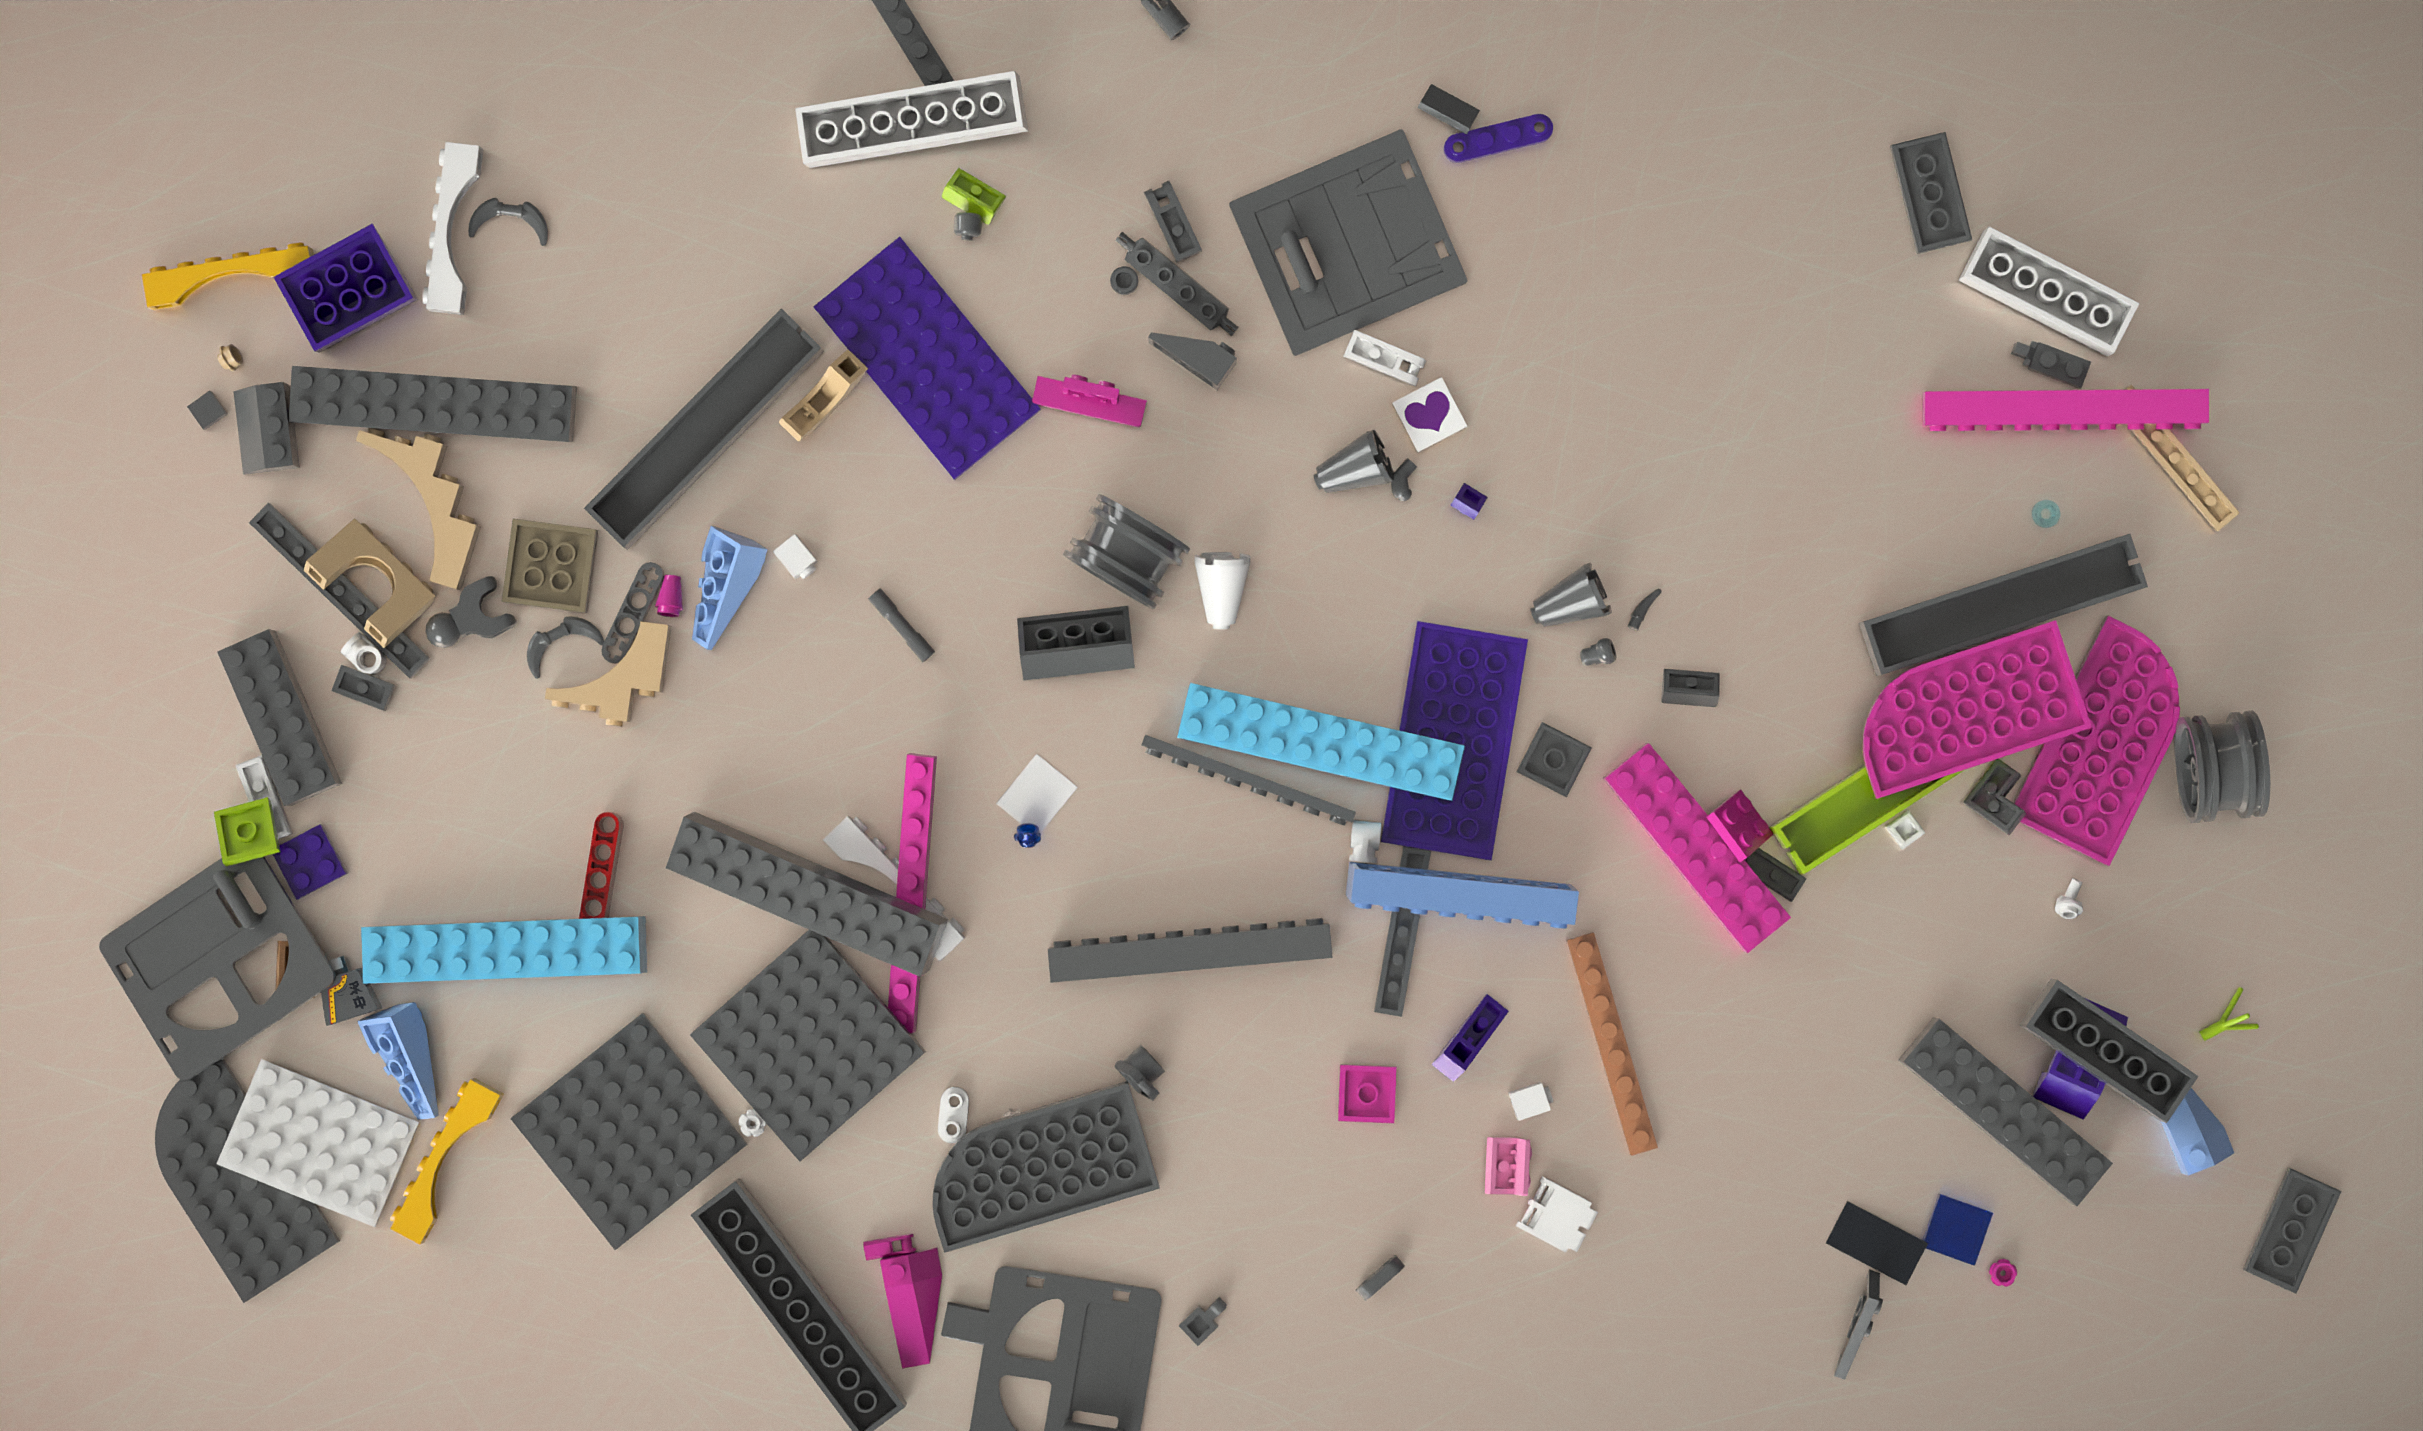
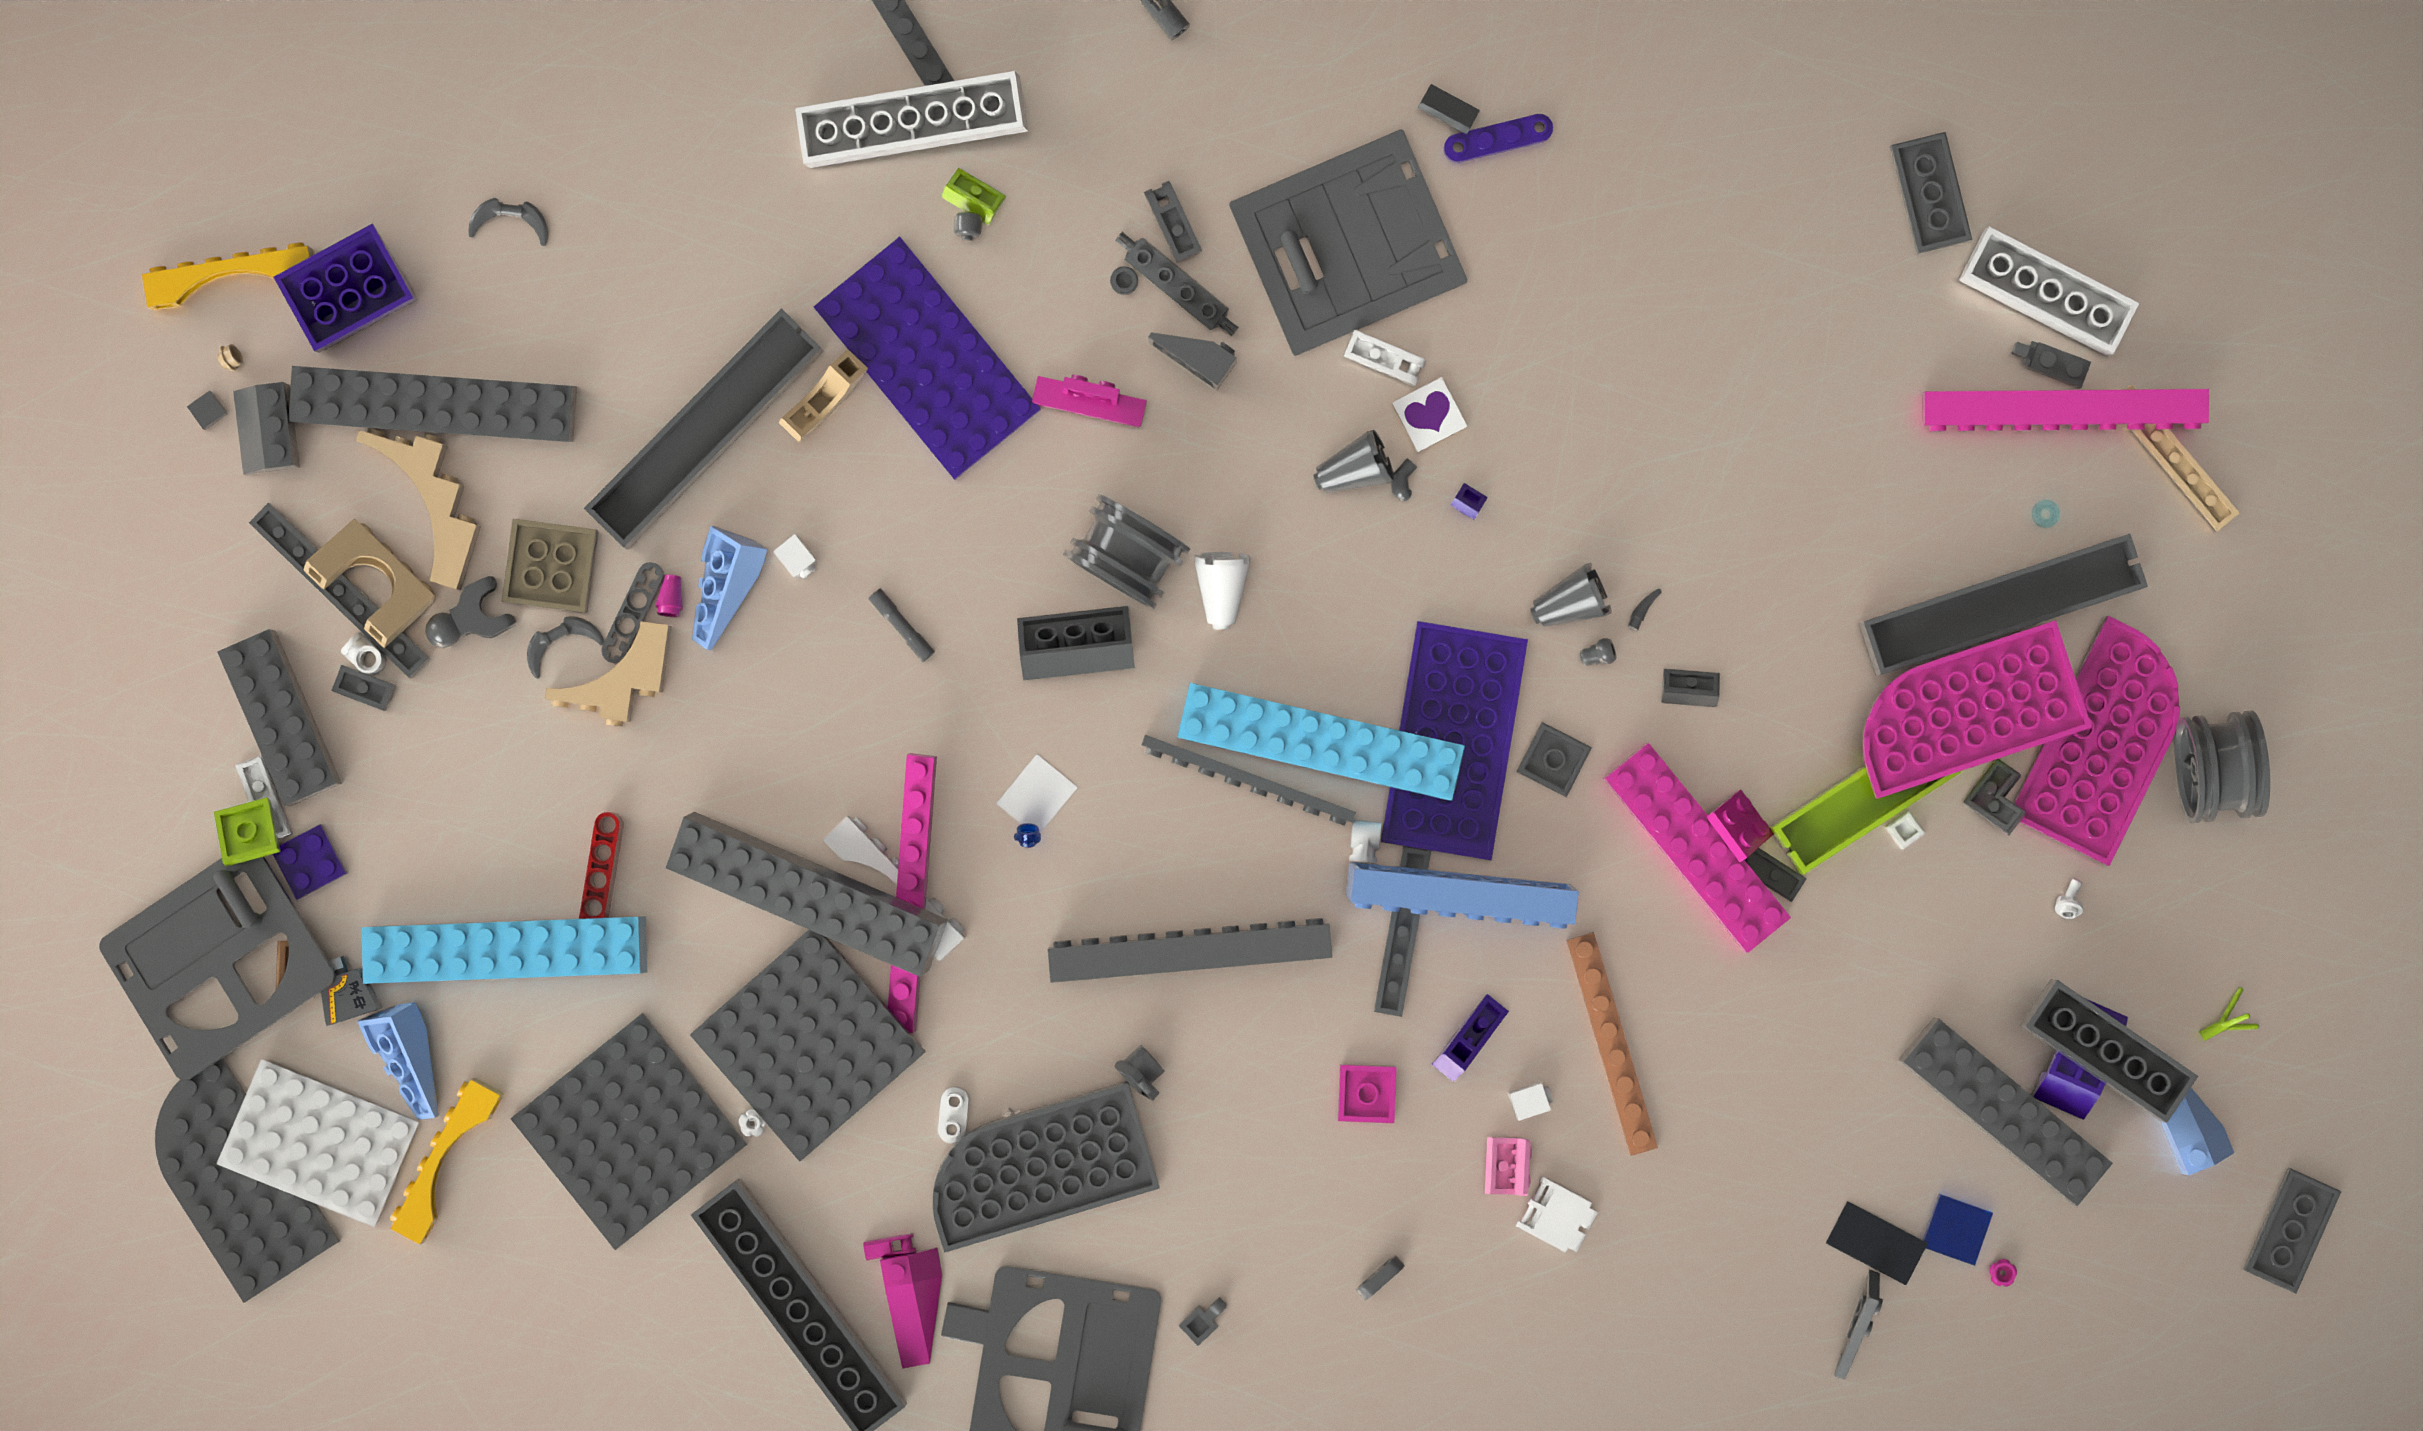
(459, 172): white arch -> none

